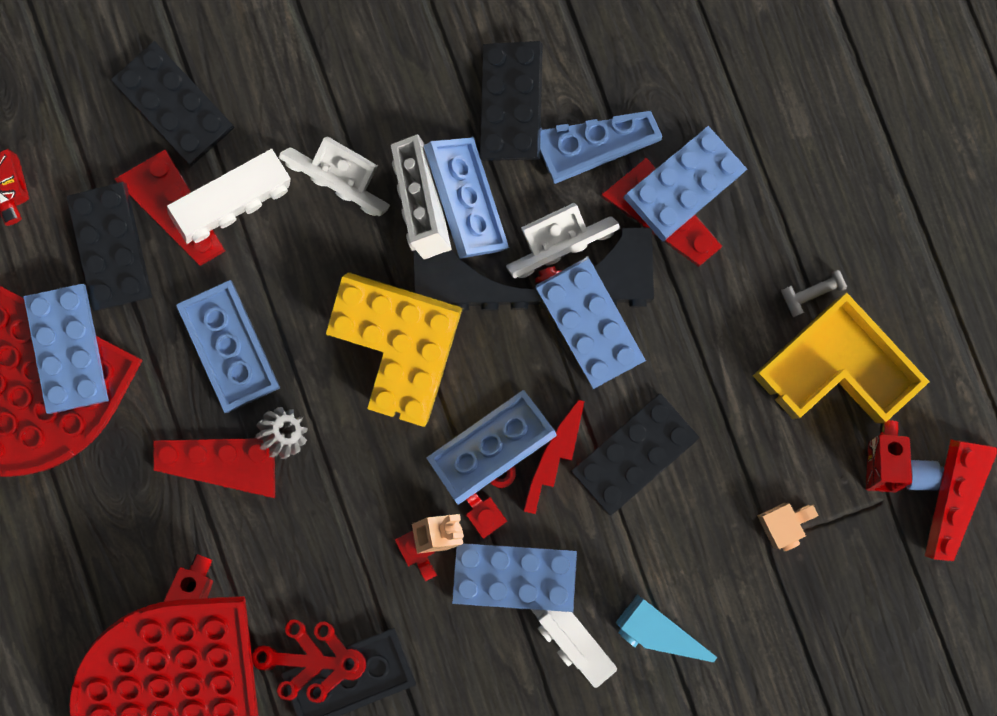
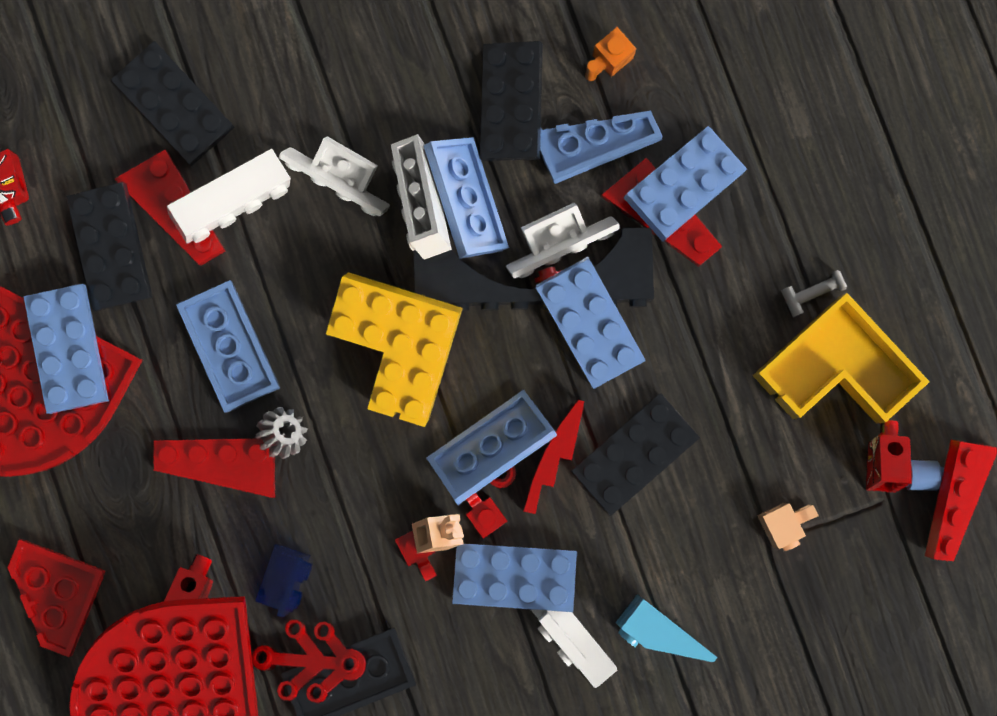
(54, 593): none -> red plate
(283, 578): none -> clear blue bracket
(610, 54): none -> orange brick

